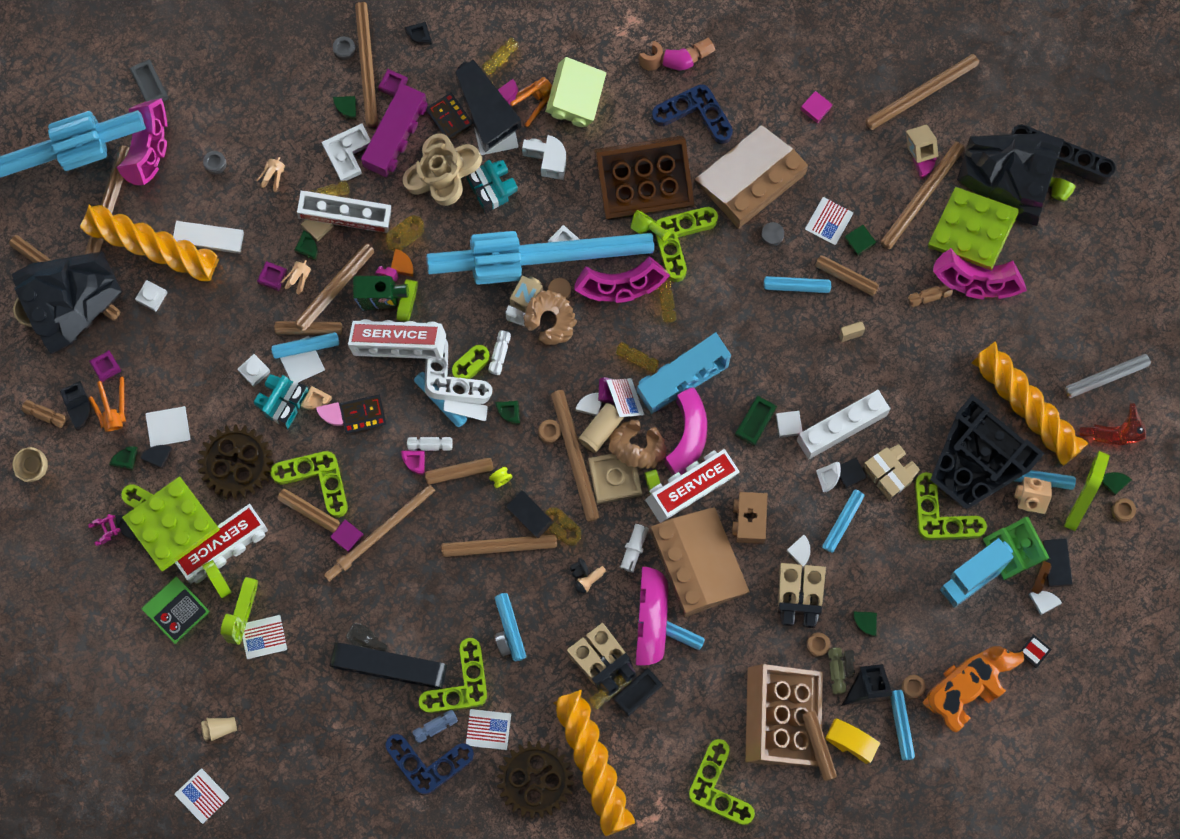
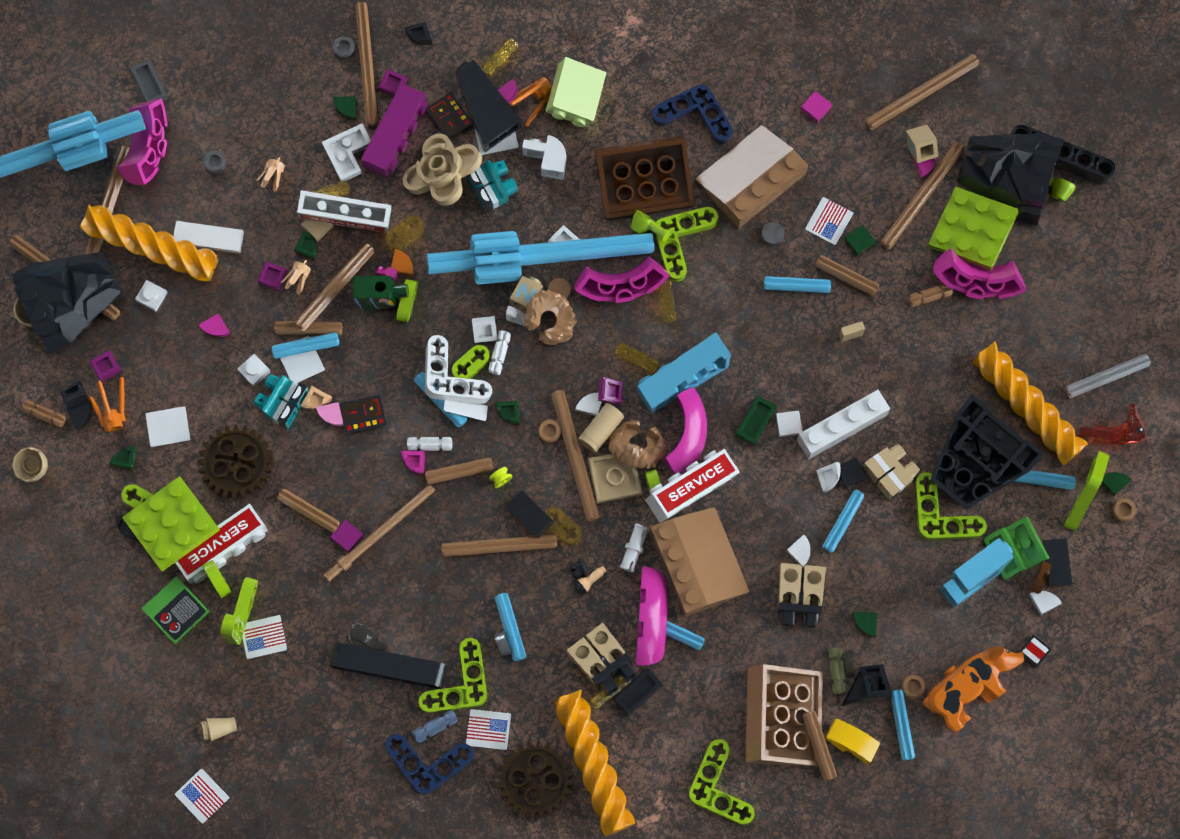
(107, 535): dark pink piece -> none
(157, 455): black tile -> none
(214, 326): none -> dark pink tile
(324, 474): lime beam -> none
(397, 339): brick -> none
(484, 329): none -> white plate
(625, 397): sticker -> none
(676, 59): nougat piece -> none
(756, 506): medium nougat brick -> none
(818, 644): medium nougat tile -> none
(1033, 495): light nougat brick -> none

